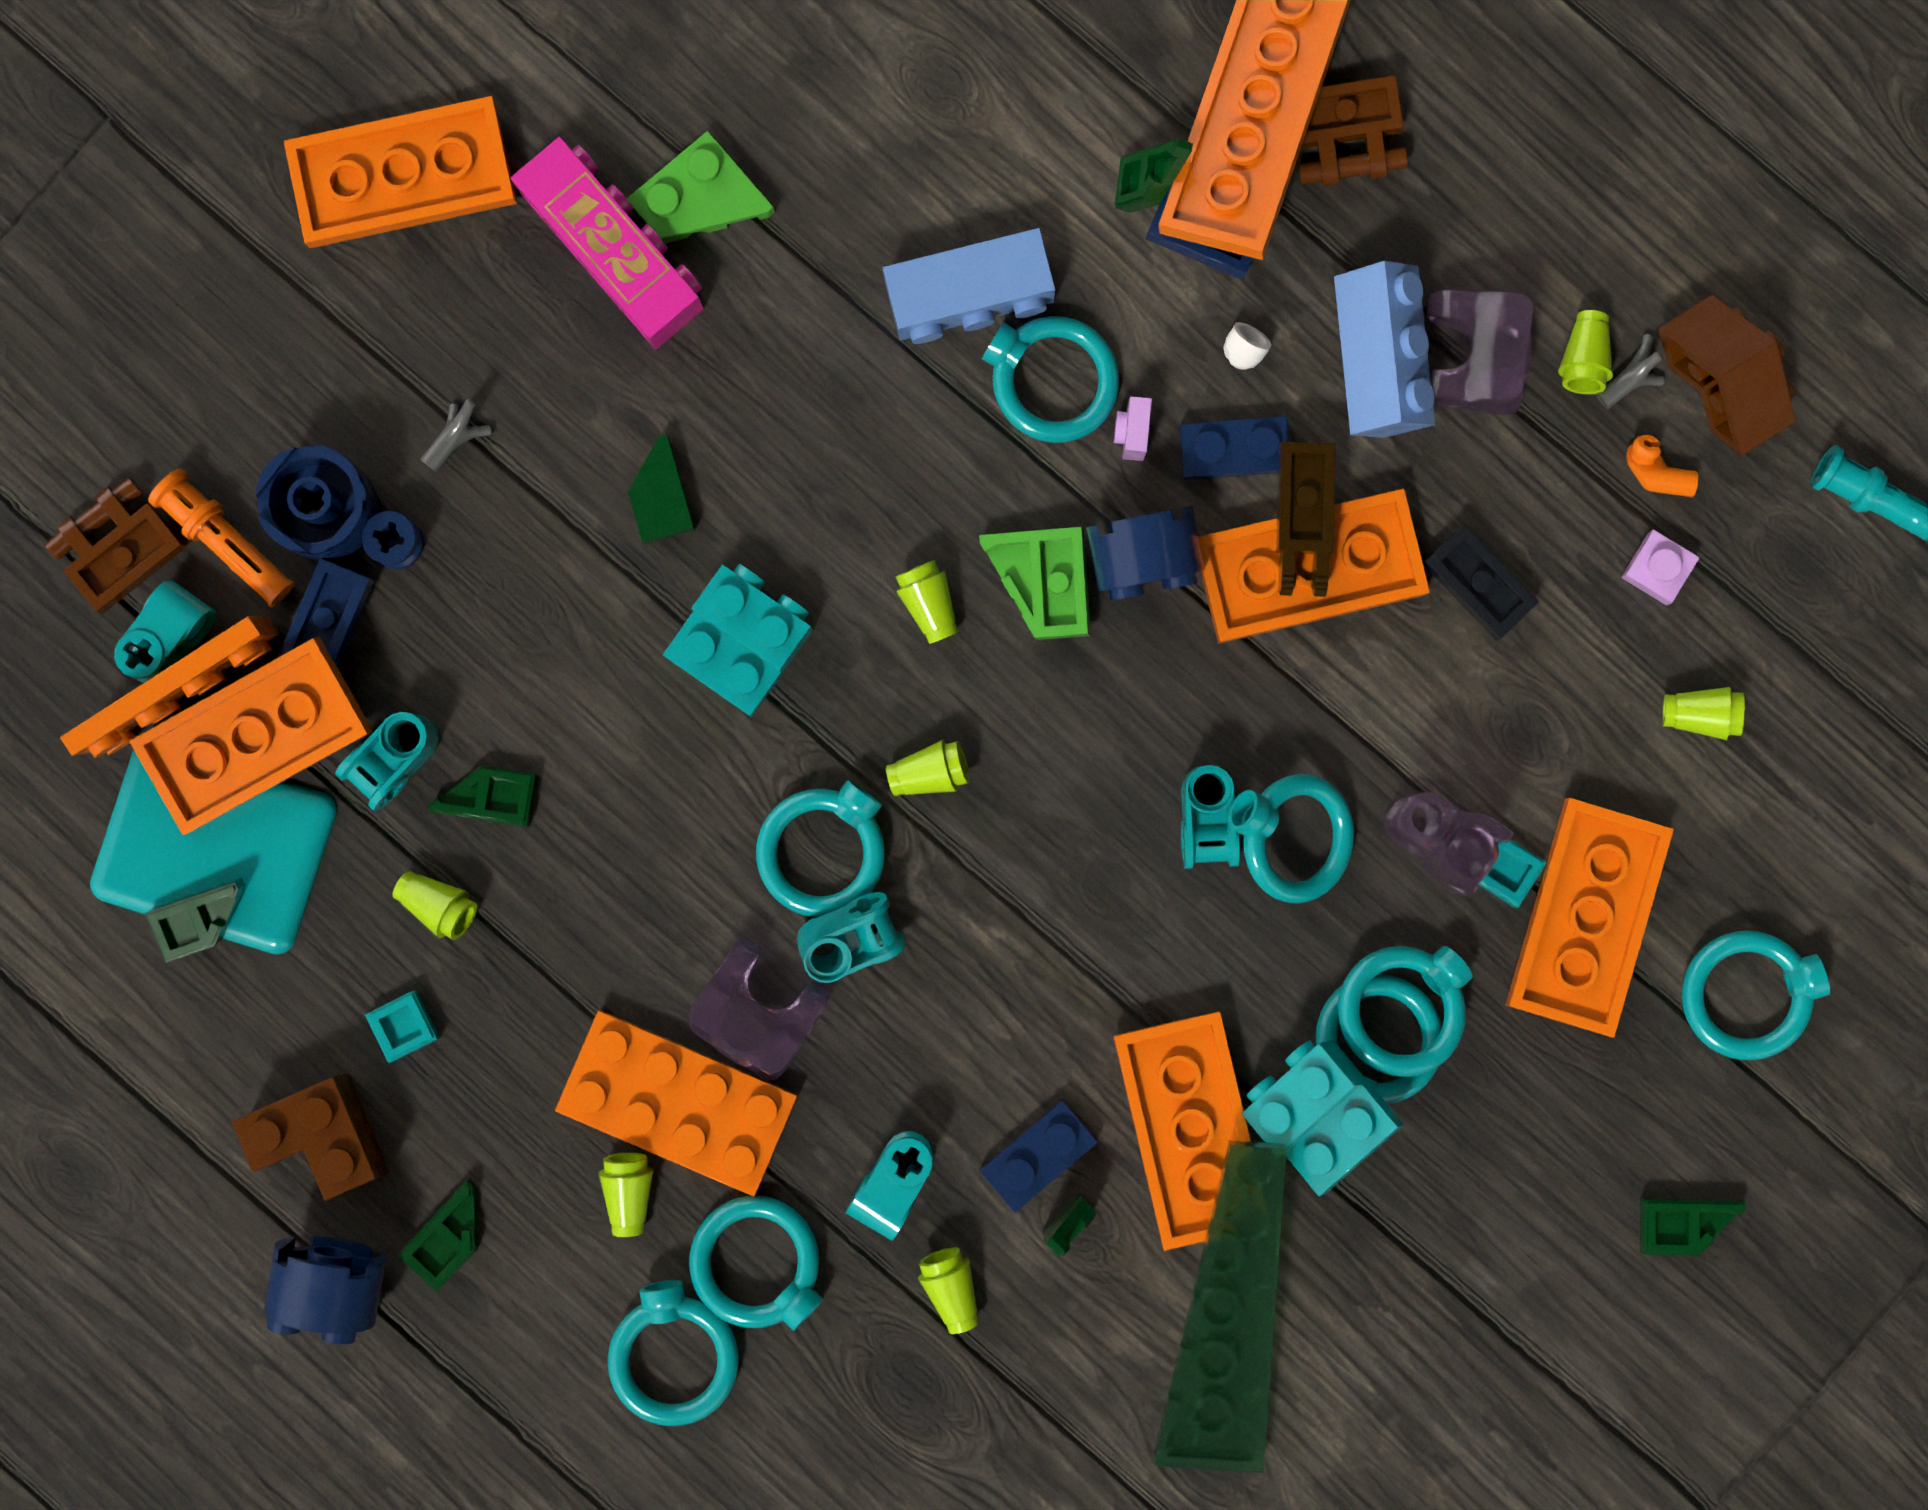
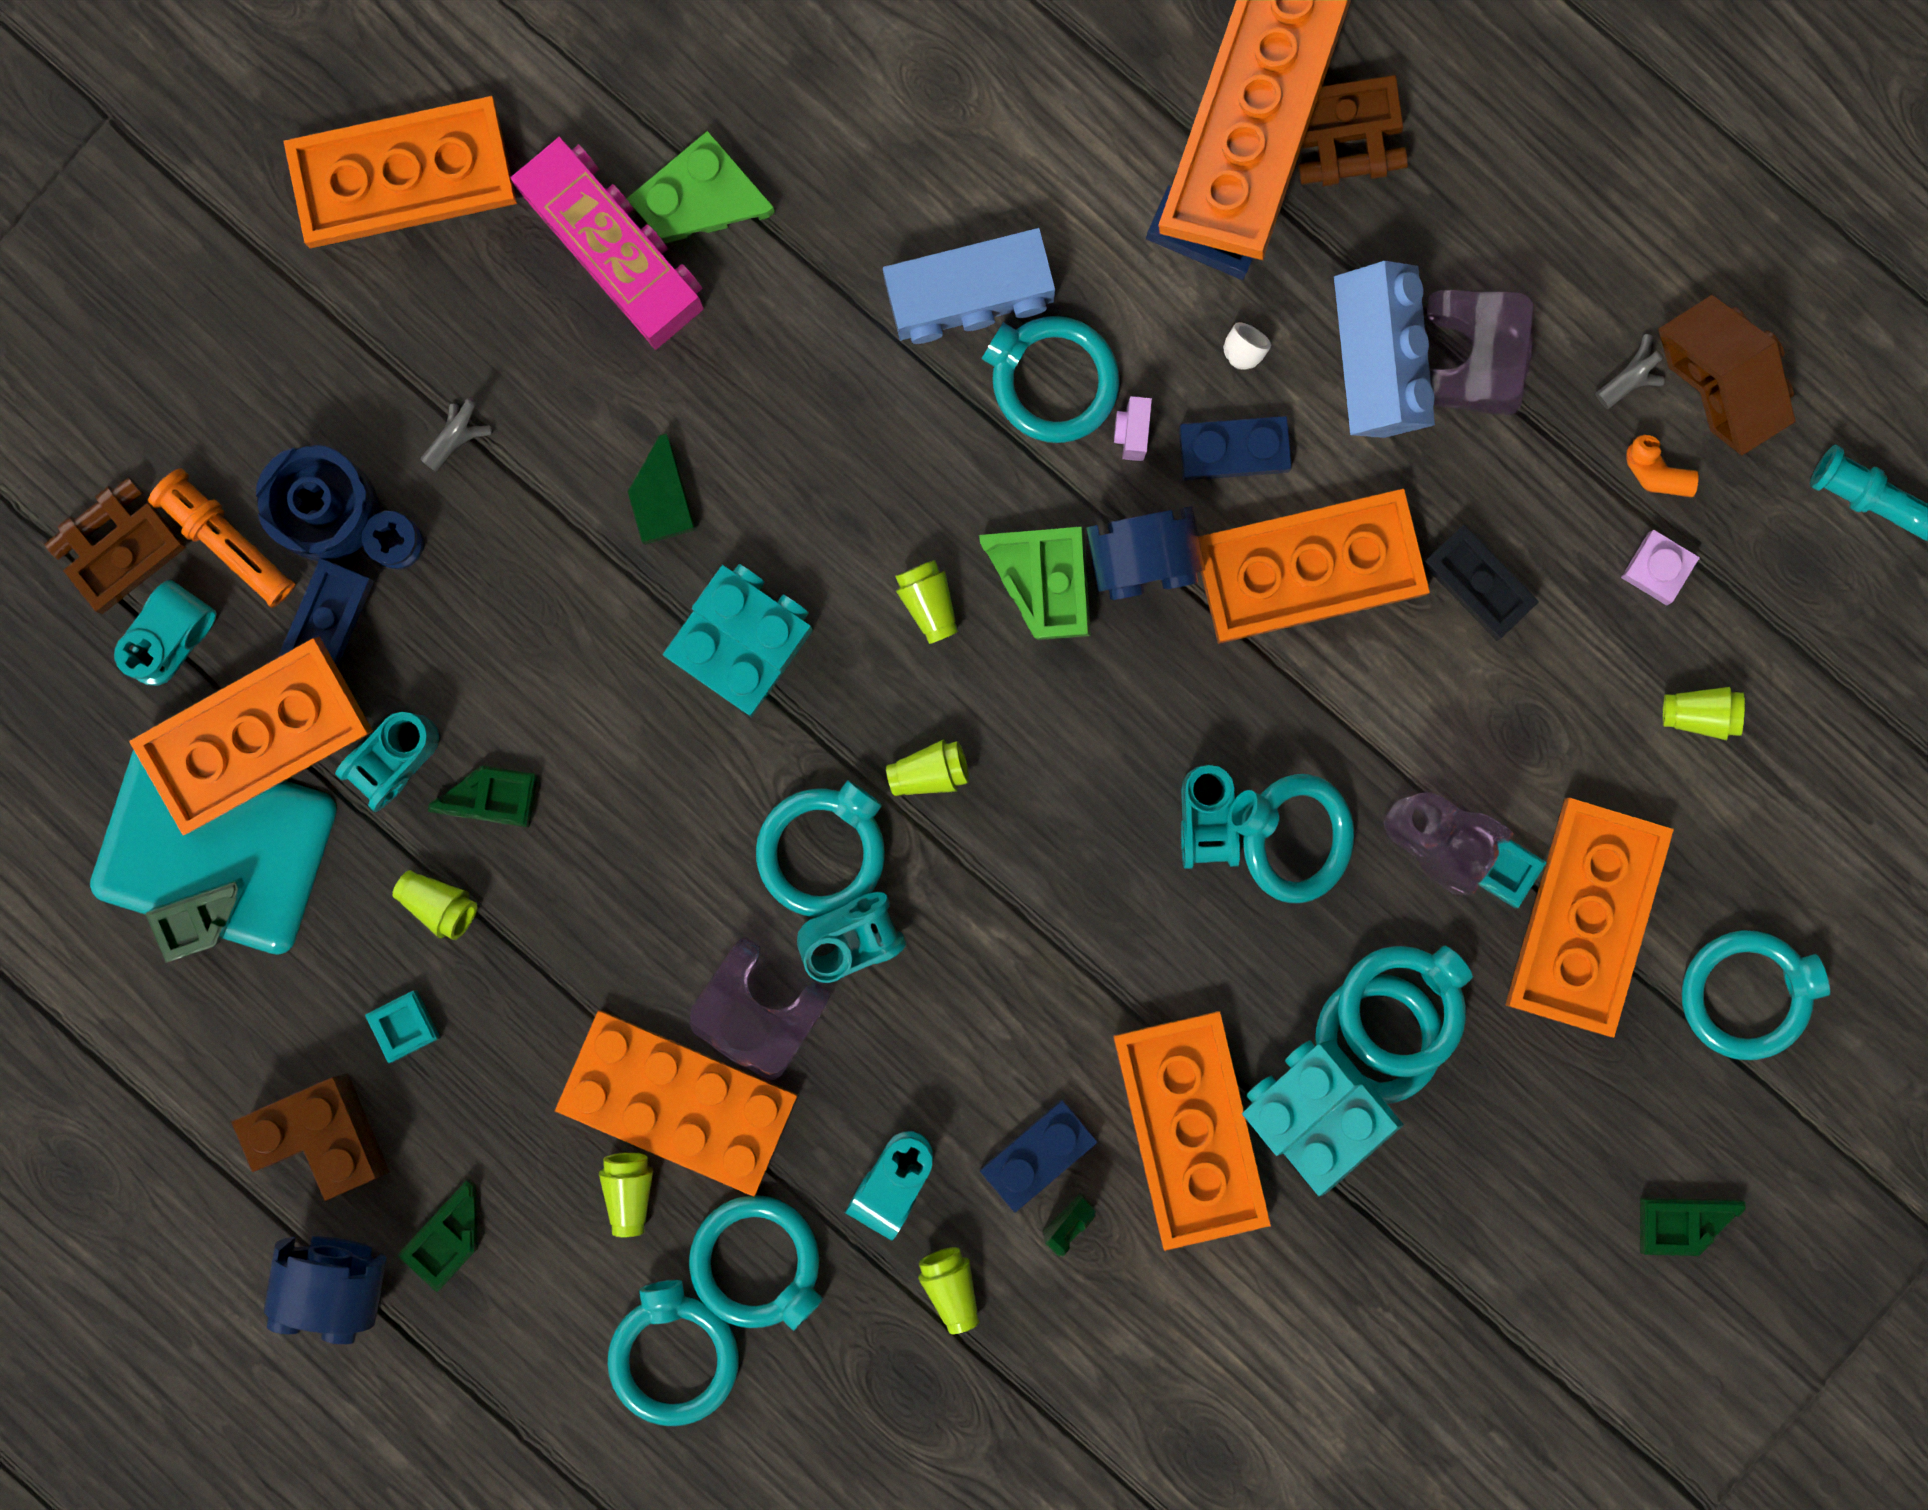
(159, 696): orange plate -> none
(1149, 174): dark green tile -> none
(1225, 1352): clear green wing -> none
(1305, 511): dark brown hinge -> none
(1588, 354): lime cone -> none

